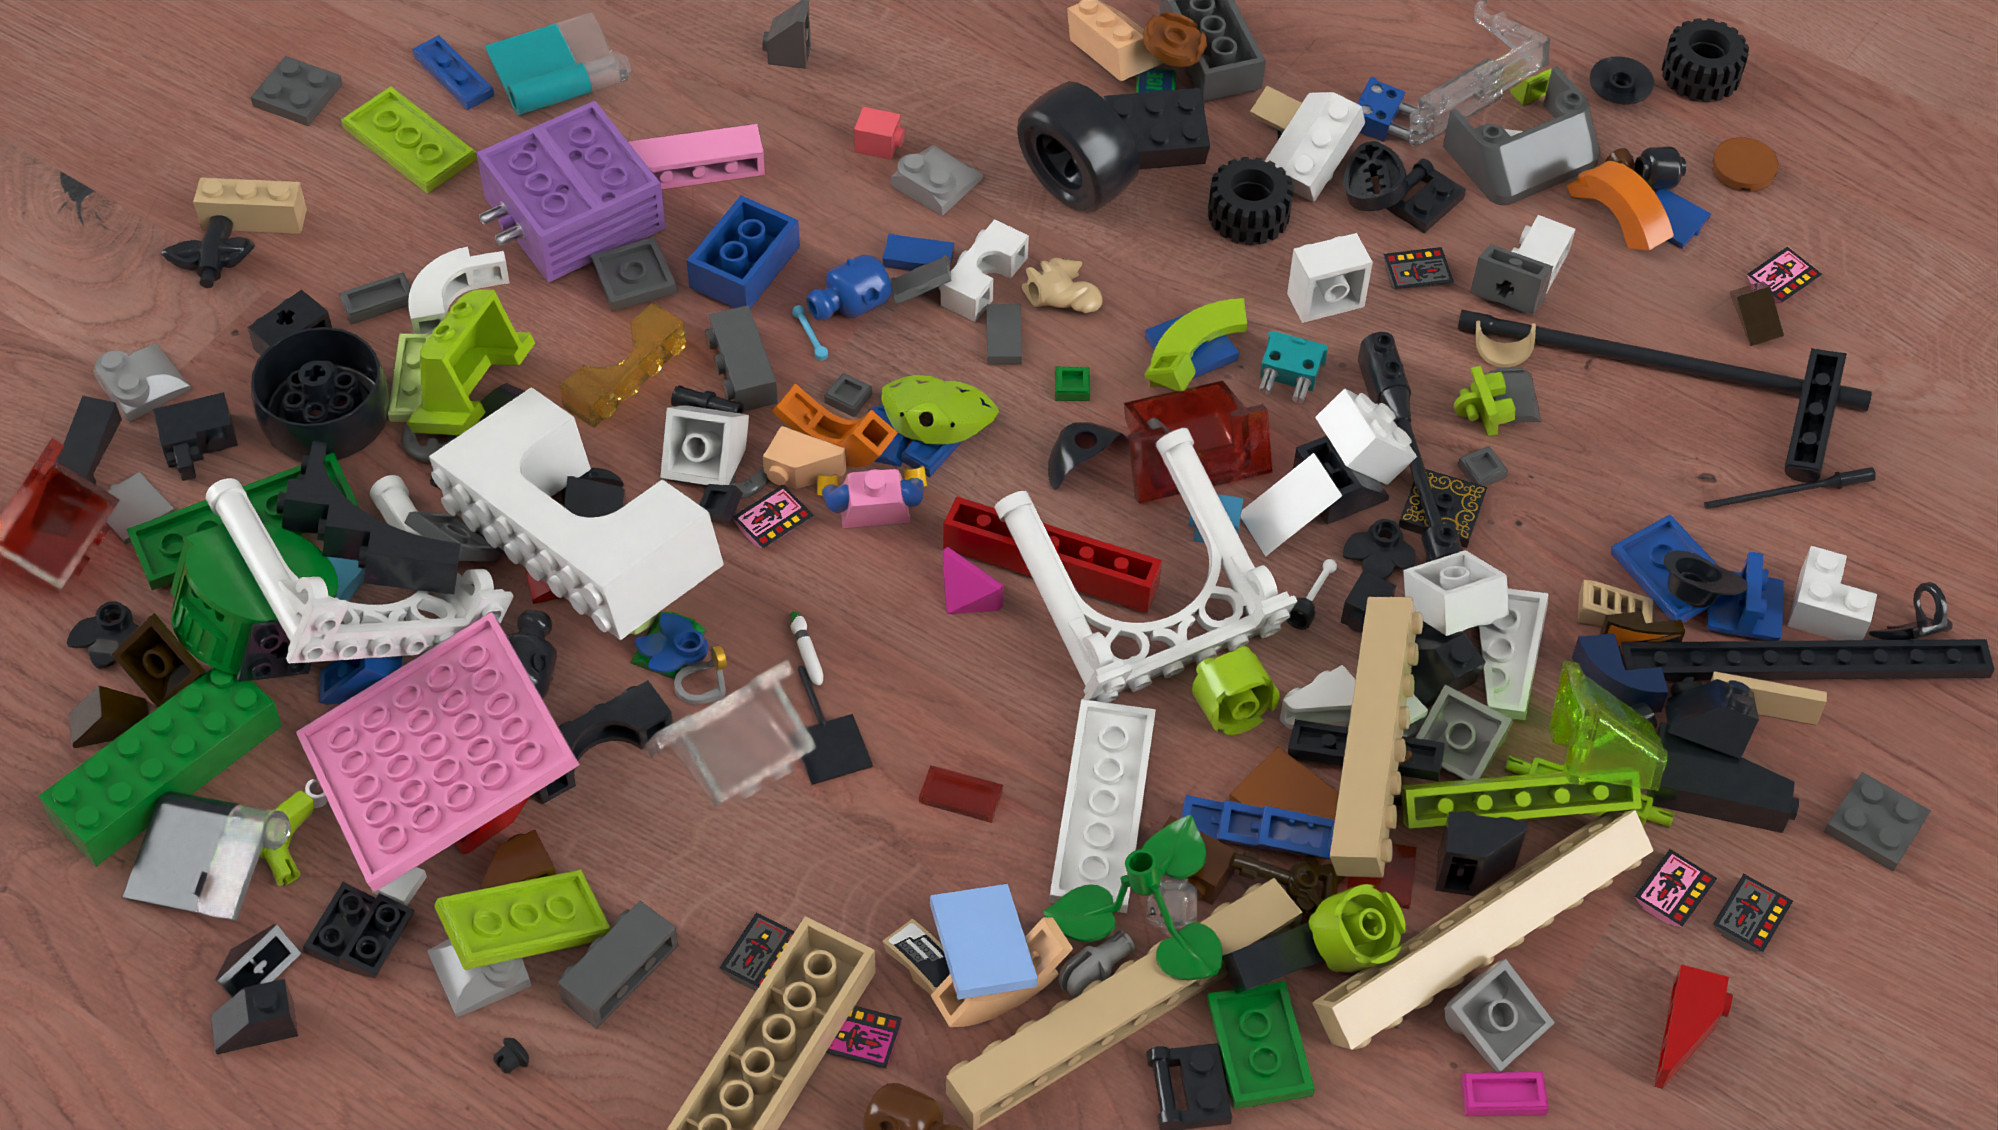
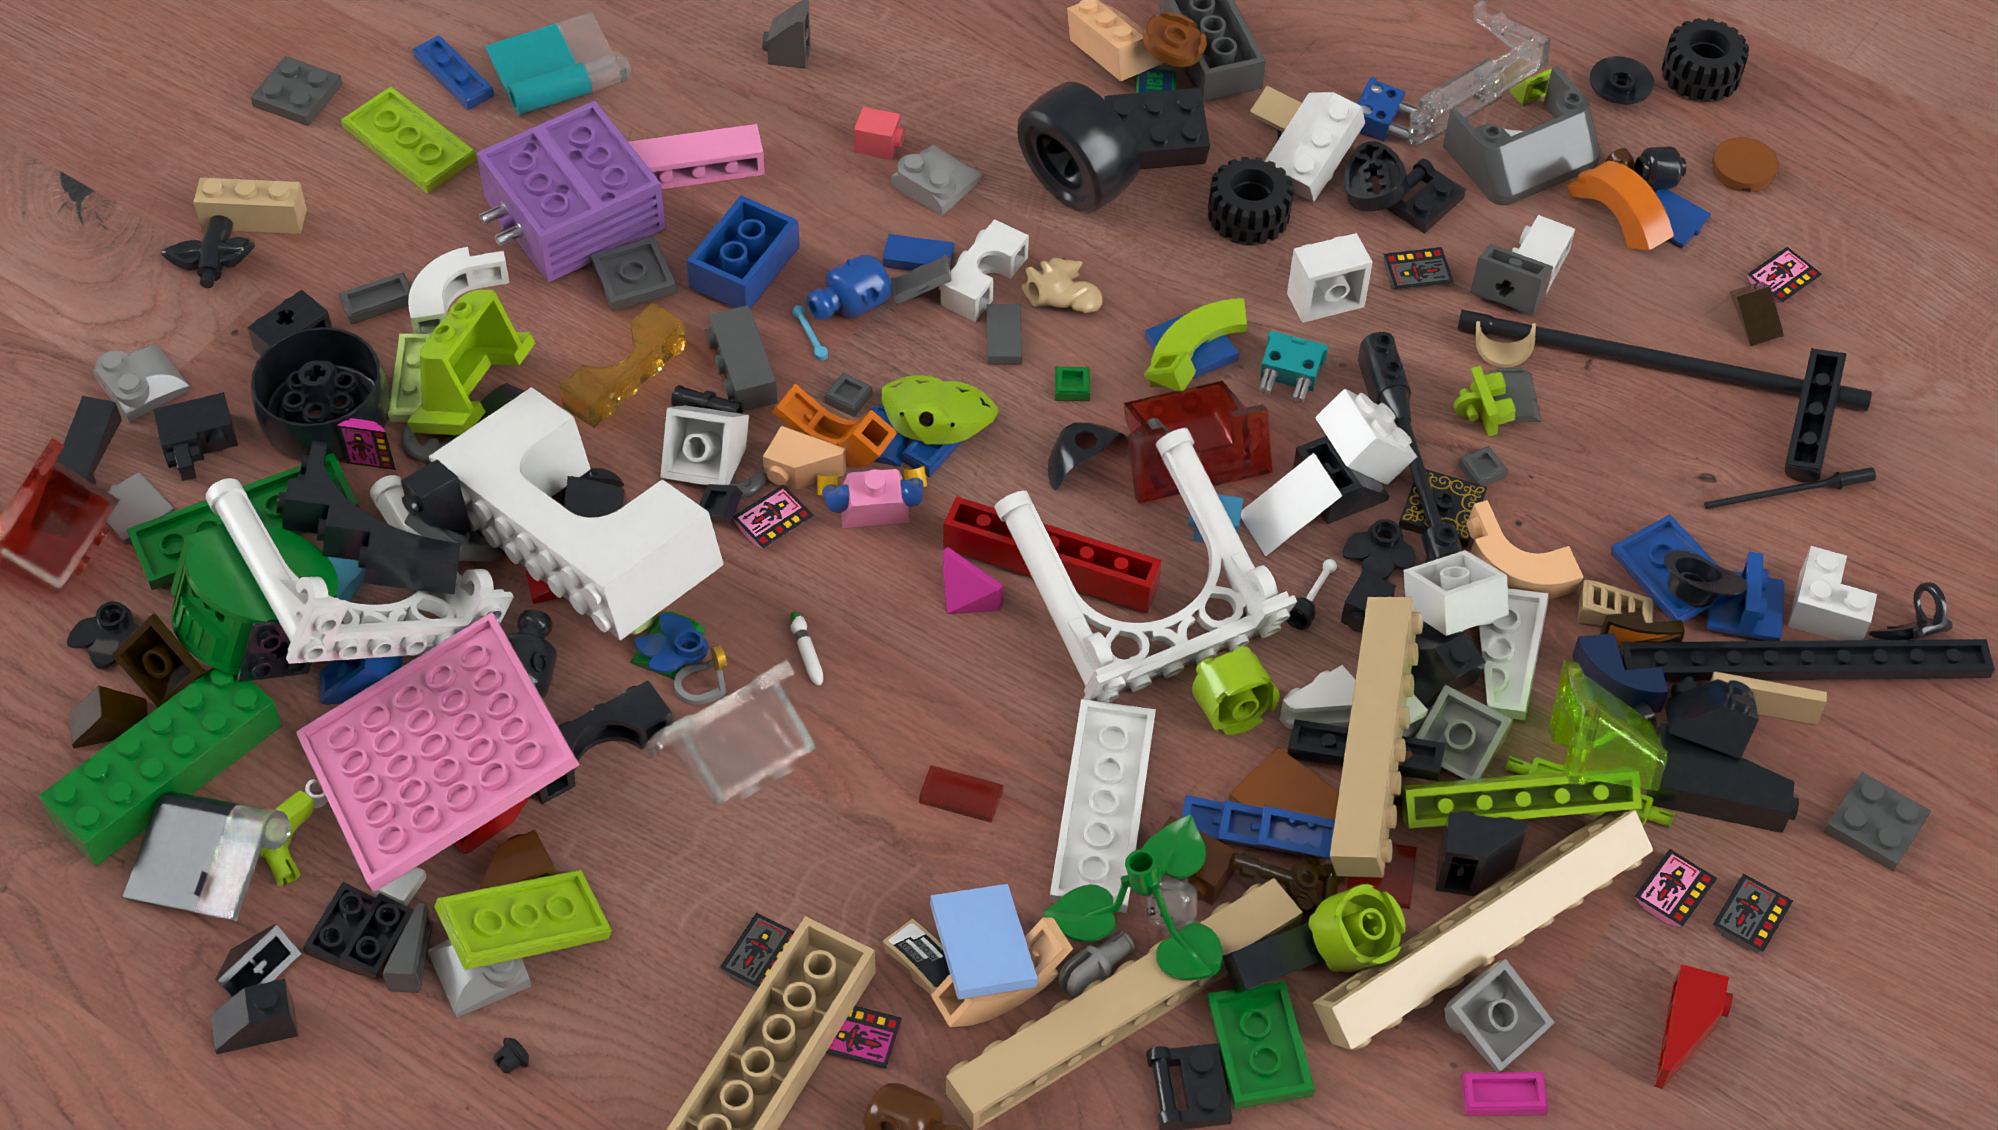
(365, 444): none -> piece
(408, 960): none -> dark grey slope
(436, 497): none -> black slope
(617, 963): dark grey brick -> none
(837, 741): black piece -> none
(1543, 572): none -> light nougat arch

